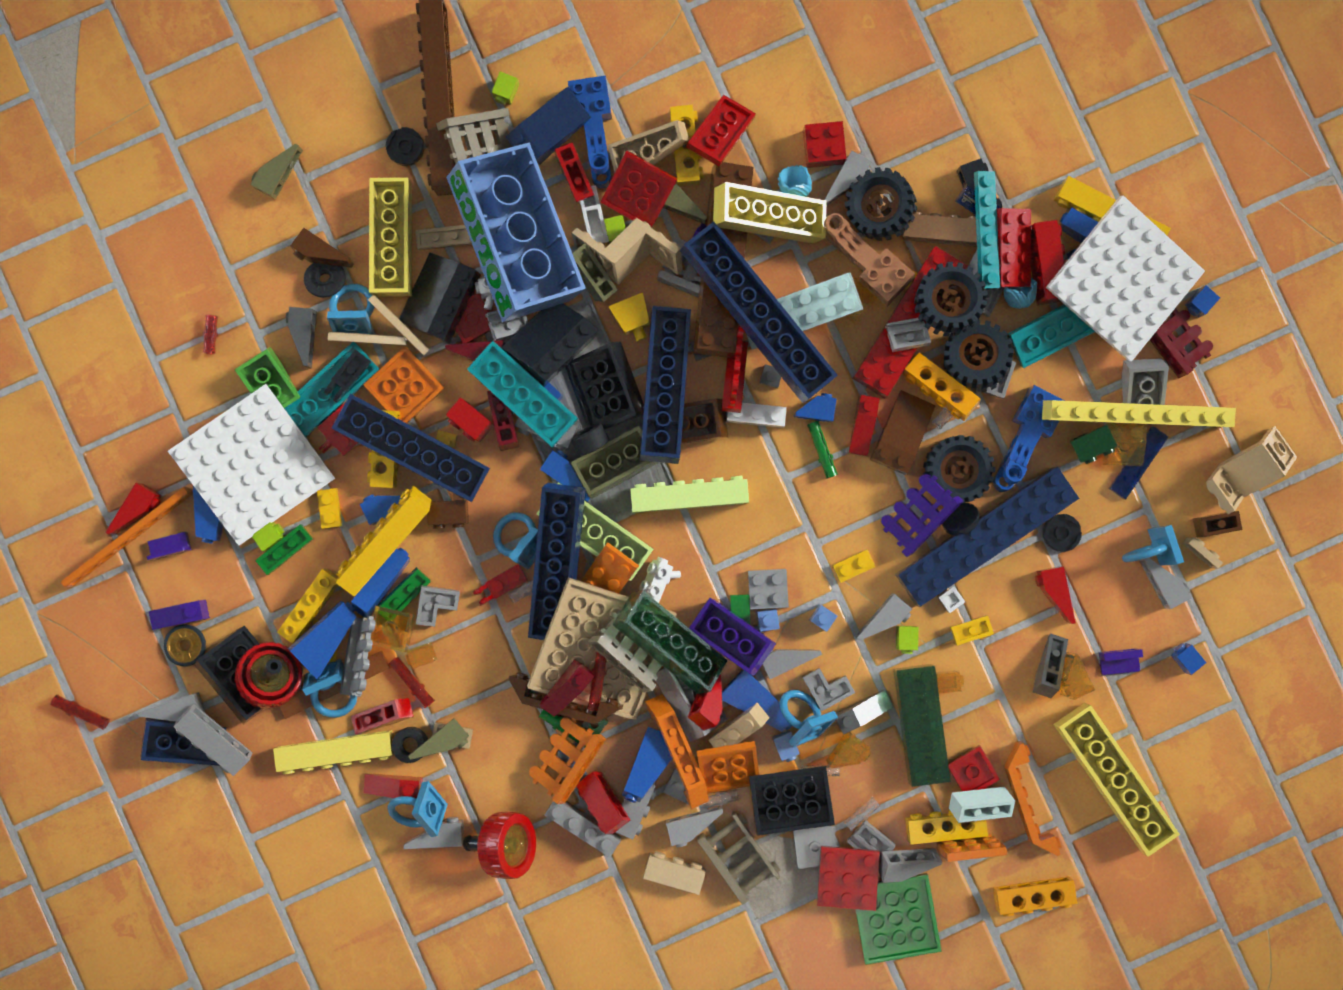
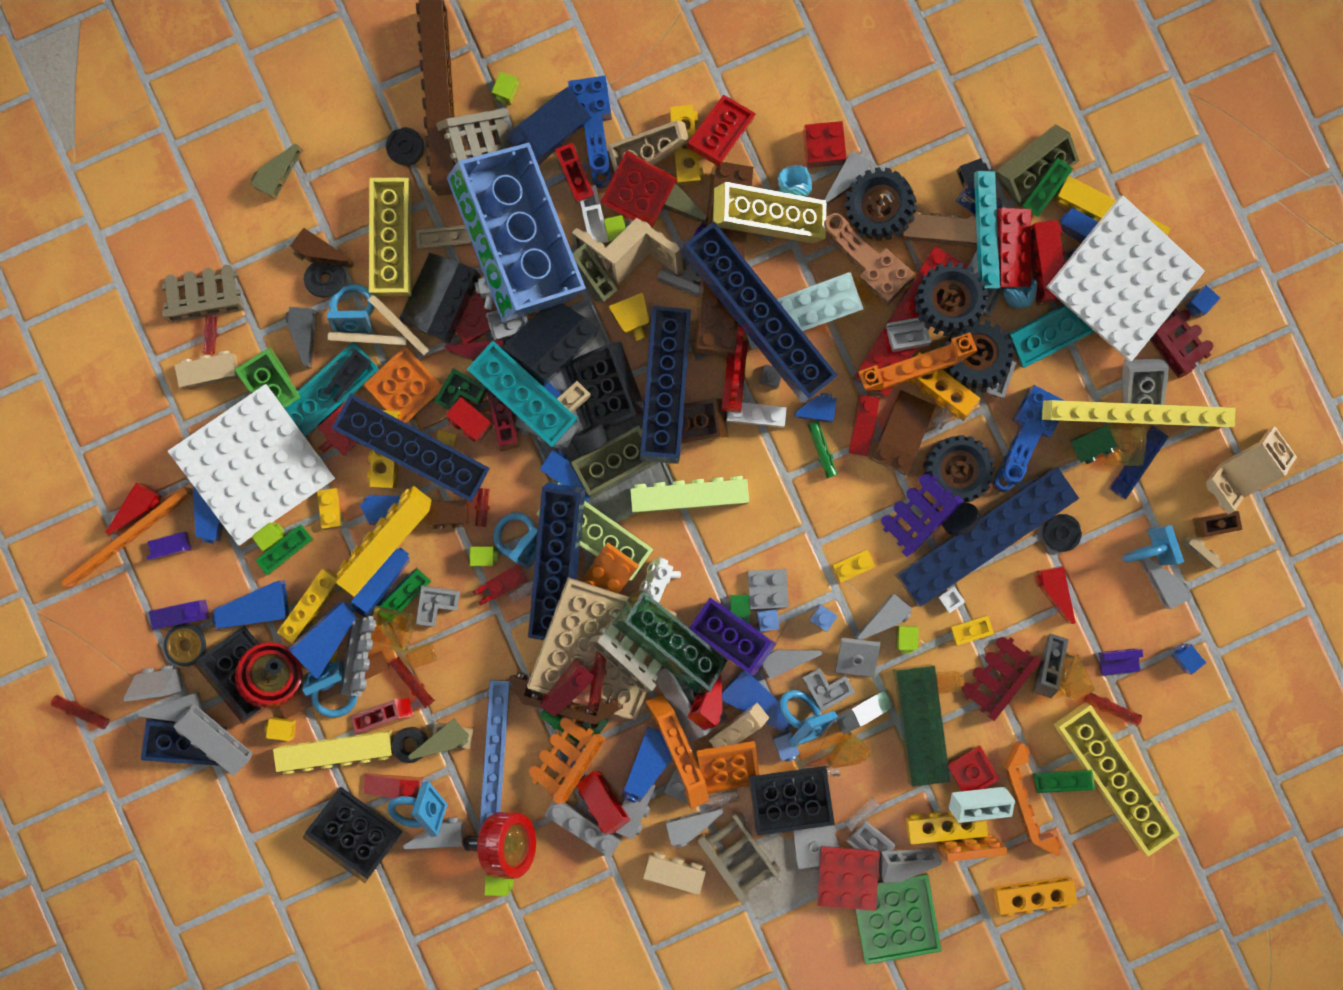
(154, 683): none -> light grey slope
(177, 311): none -> dark tan fence
(206, 370): none -> tan brick
(259, 606): none -> blue slope
(280, 728): none -> yellow brick
(352, 834): none -> black slope
(458, 386): none -> dark green brick
(482, 507): none -> clear red pin
(483, 556): none -> lime brick
(494, 749): none -> medium blue plate
(498, 886): none -> lime brick
(574, 396): none -> tan plate
(857, 657): none -> light grey plate
(918, 366): none -> orange slope
(1006, 670): none -> dark red fence
(1030, 165): none -> olive slope
(1047, 187): none -> green plate
(1064, 781): none -> green tile
(1105, 705): none -> clear red pin

